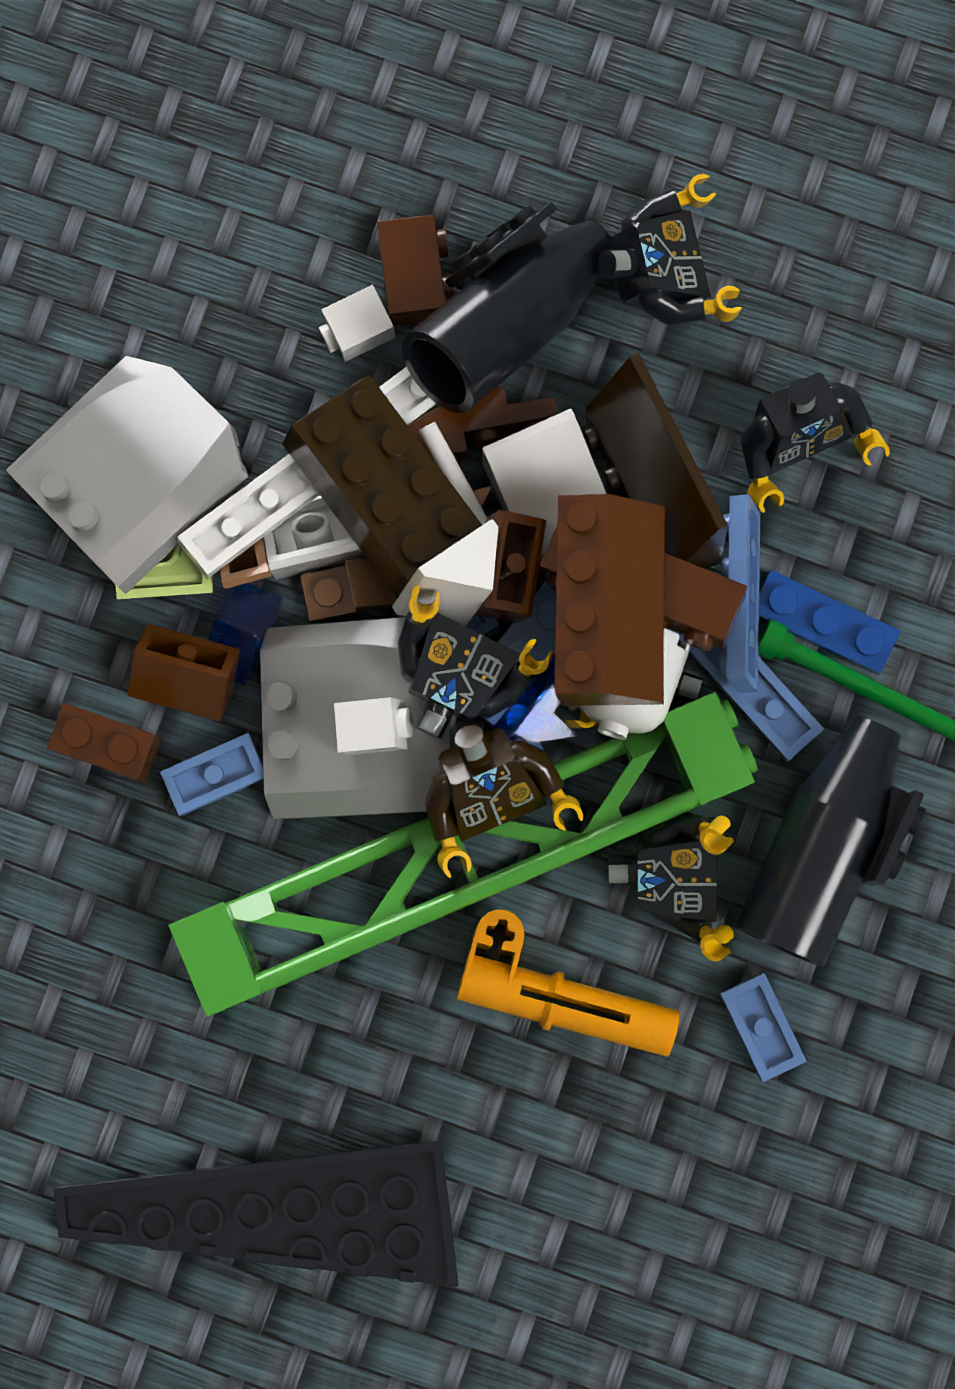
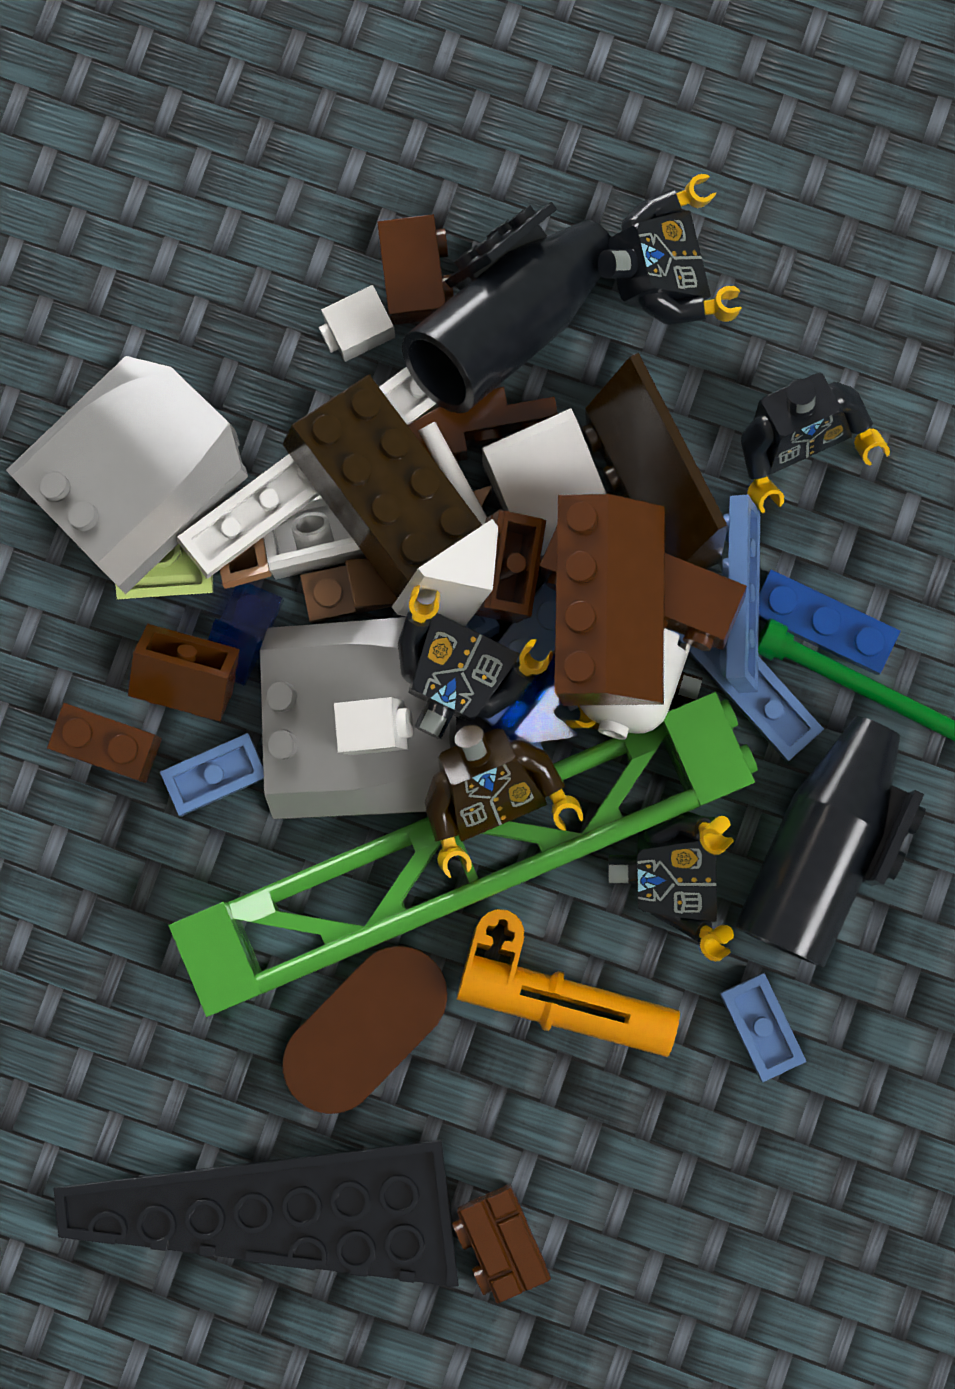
(365, 1029): none -> reddish brown tile
(502, 1244): none -> reddish brown brick

